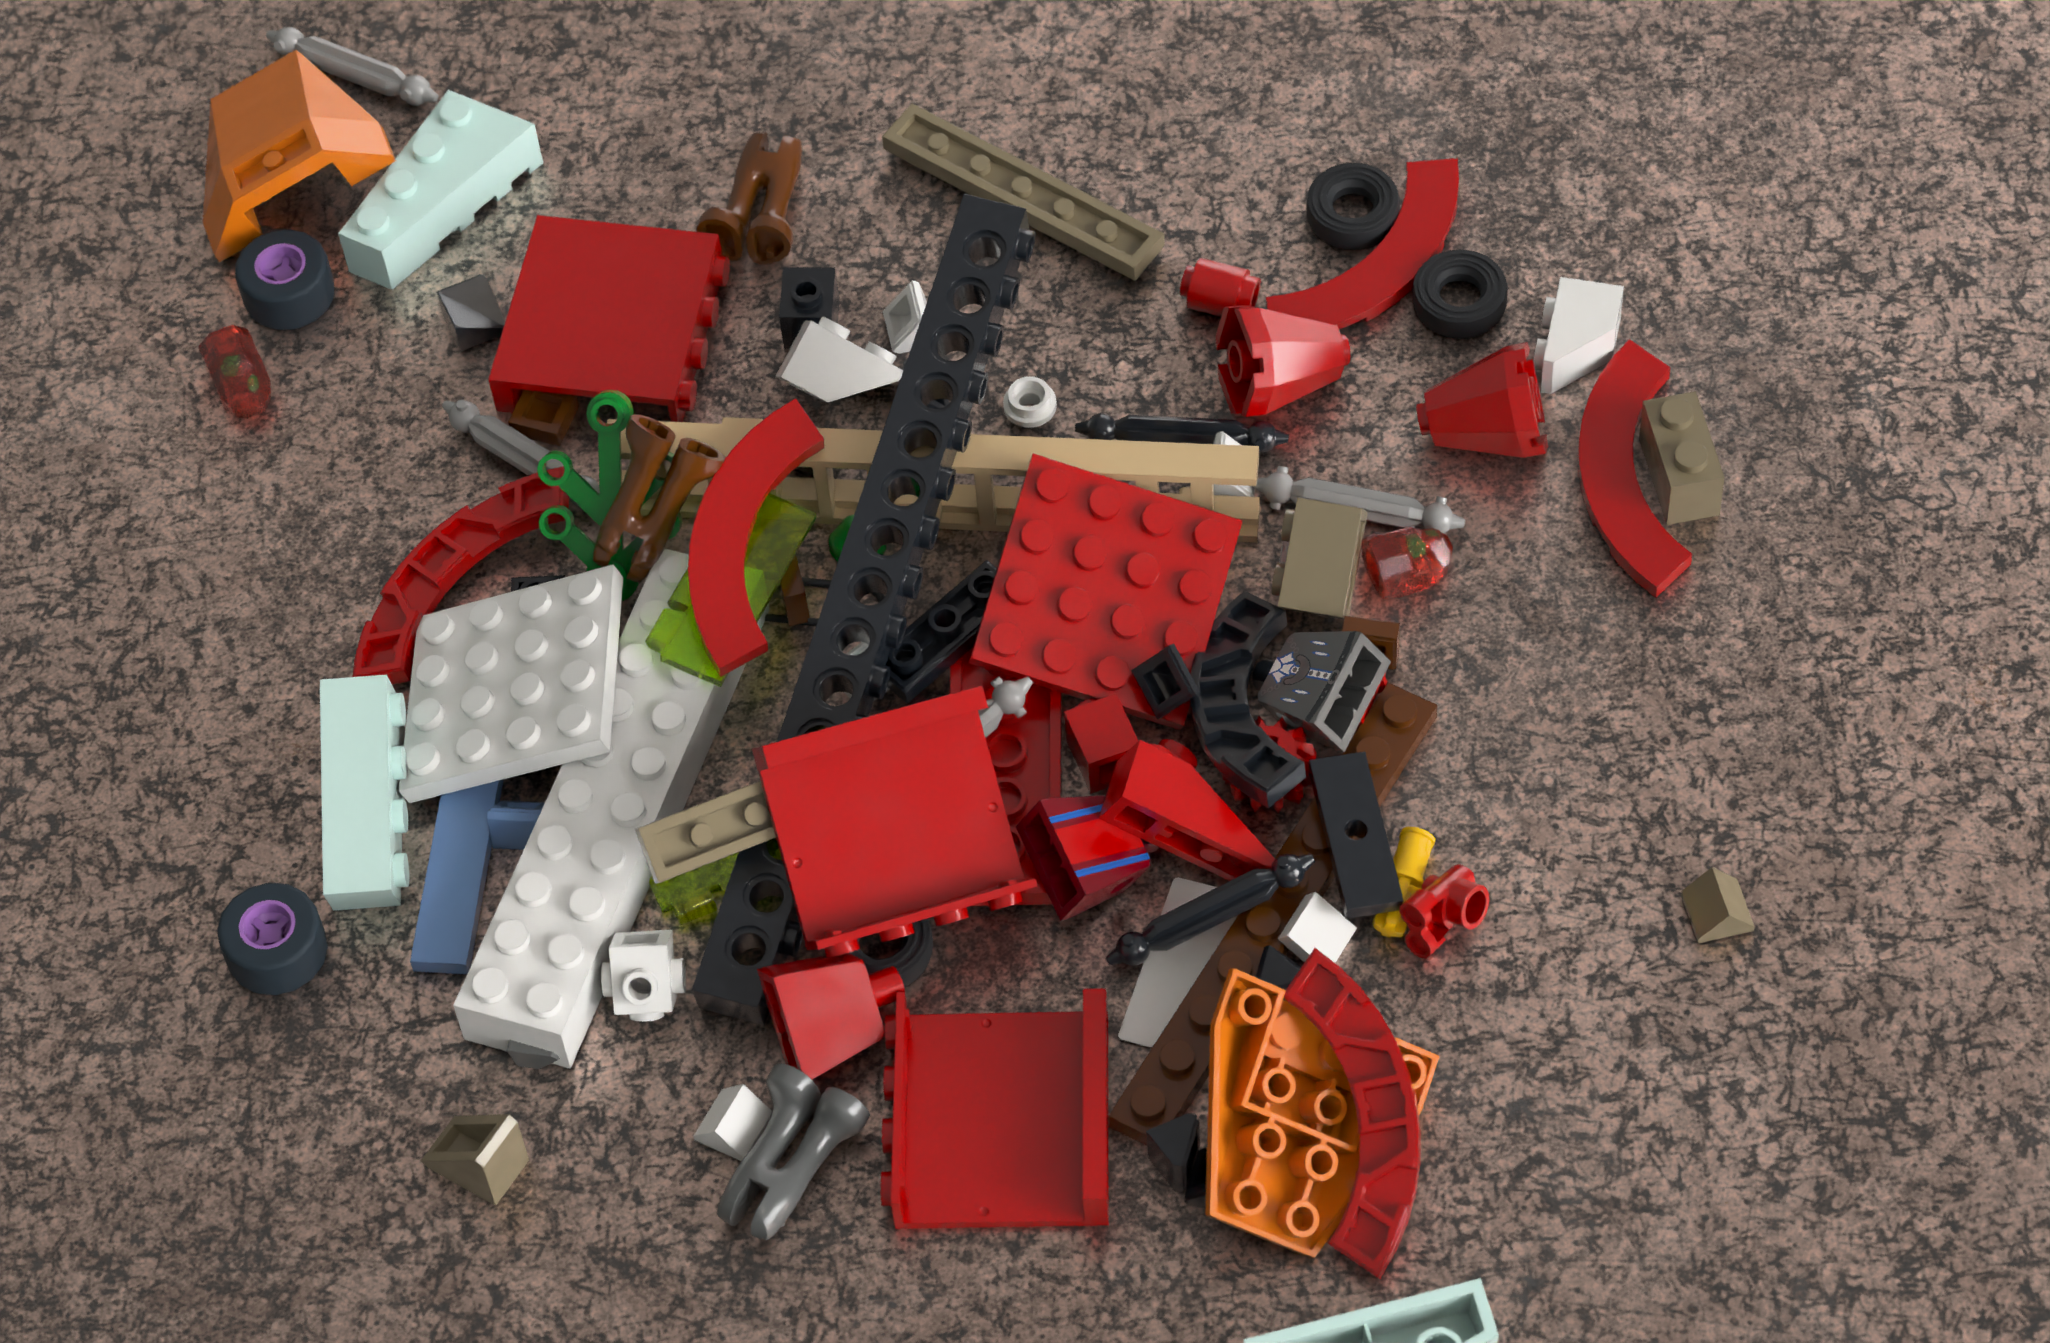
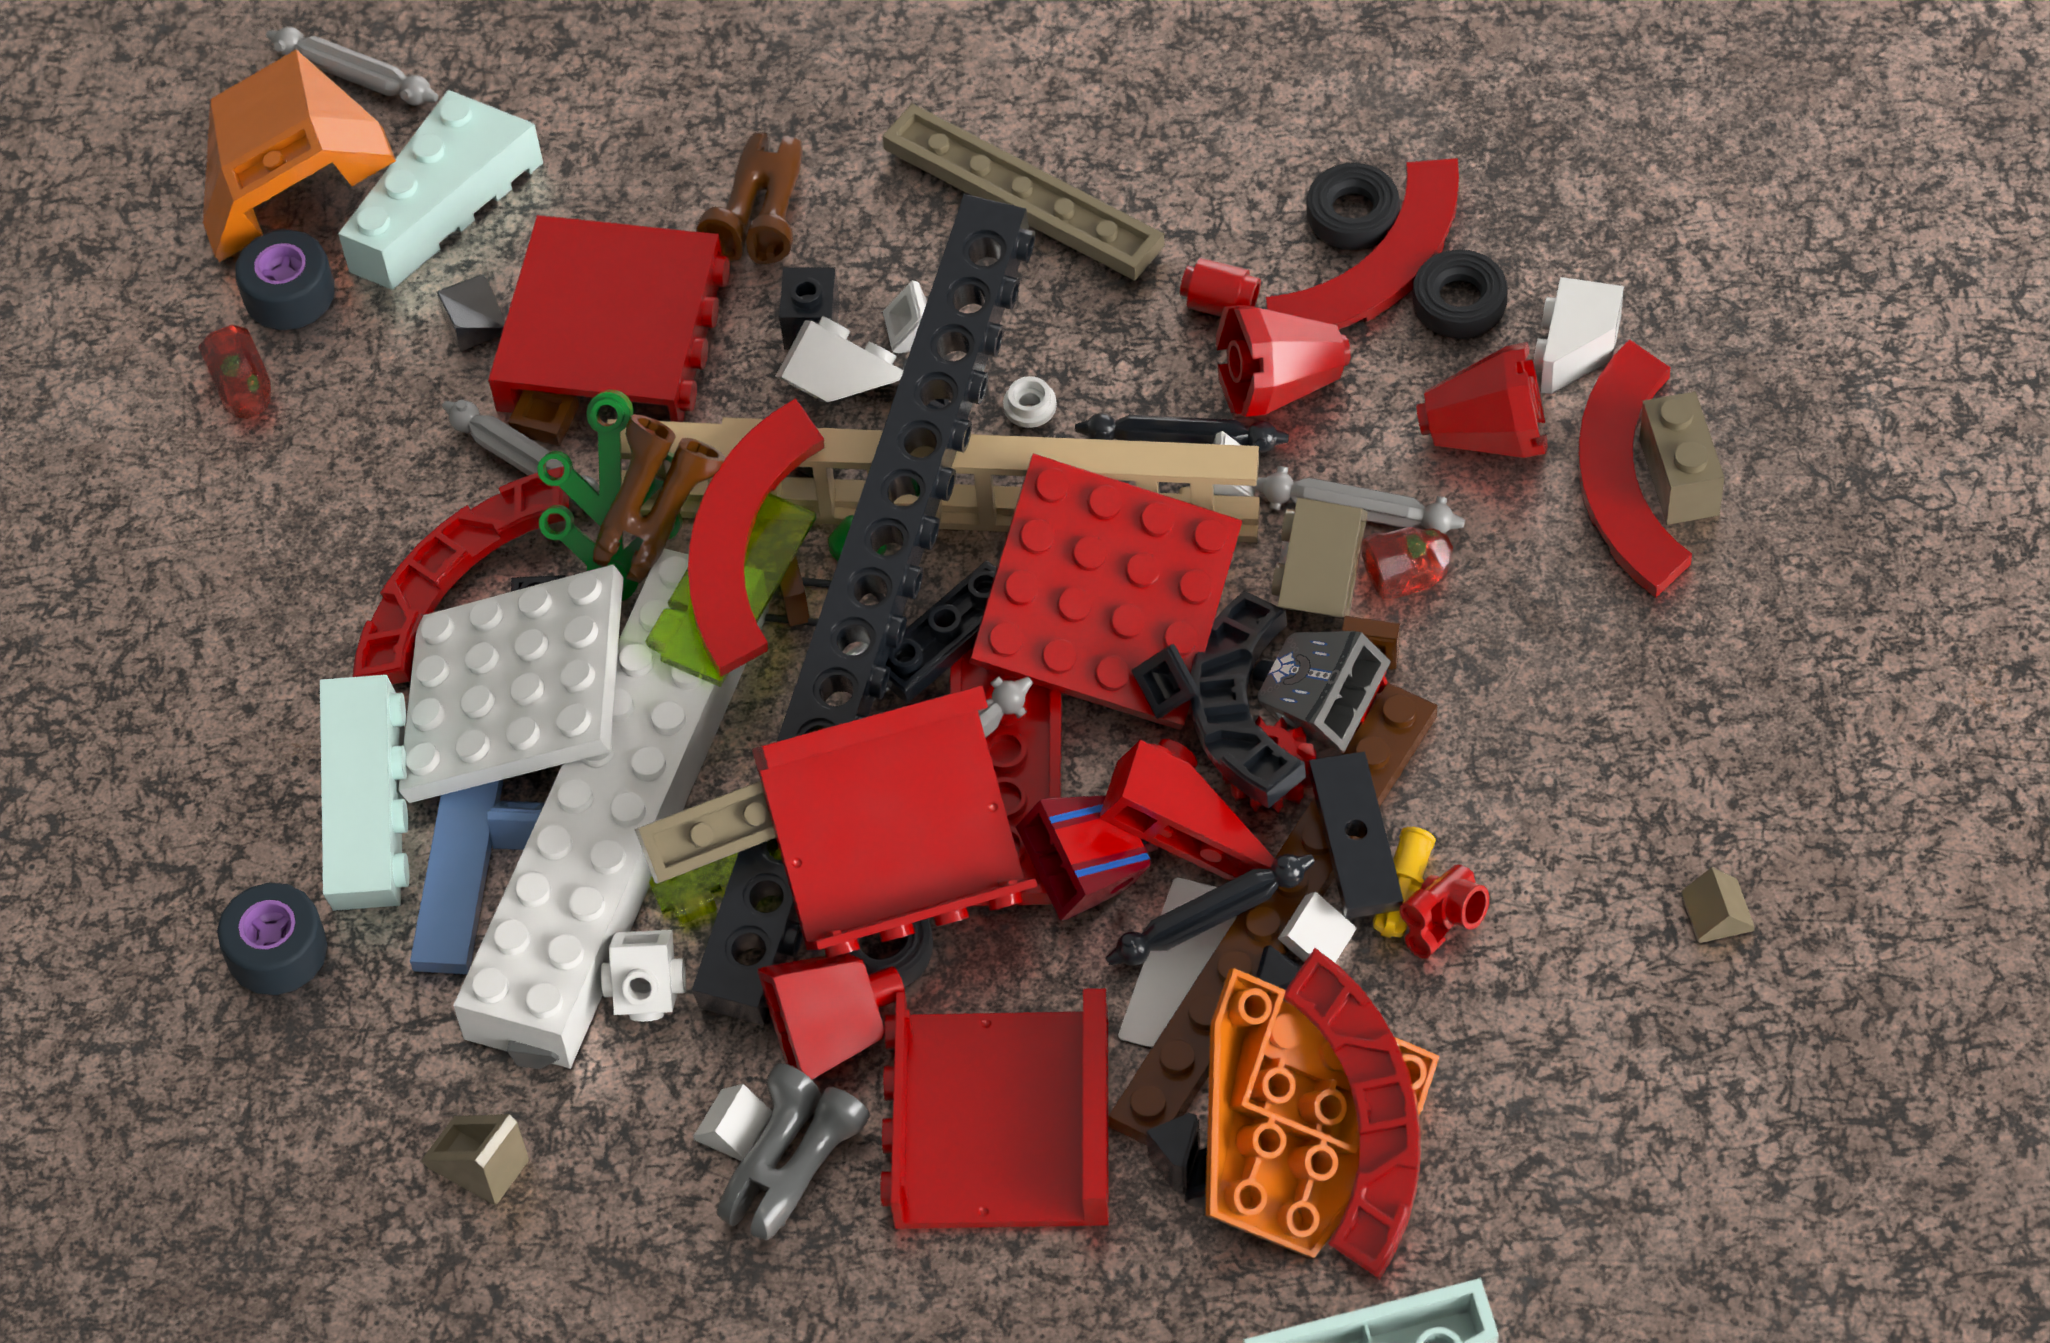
(1098, 737): red brick -> none

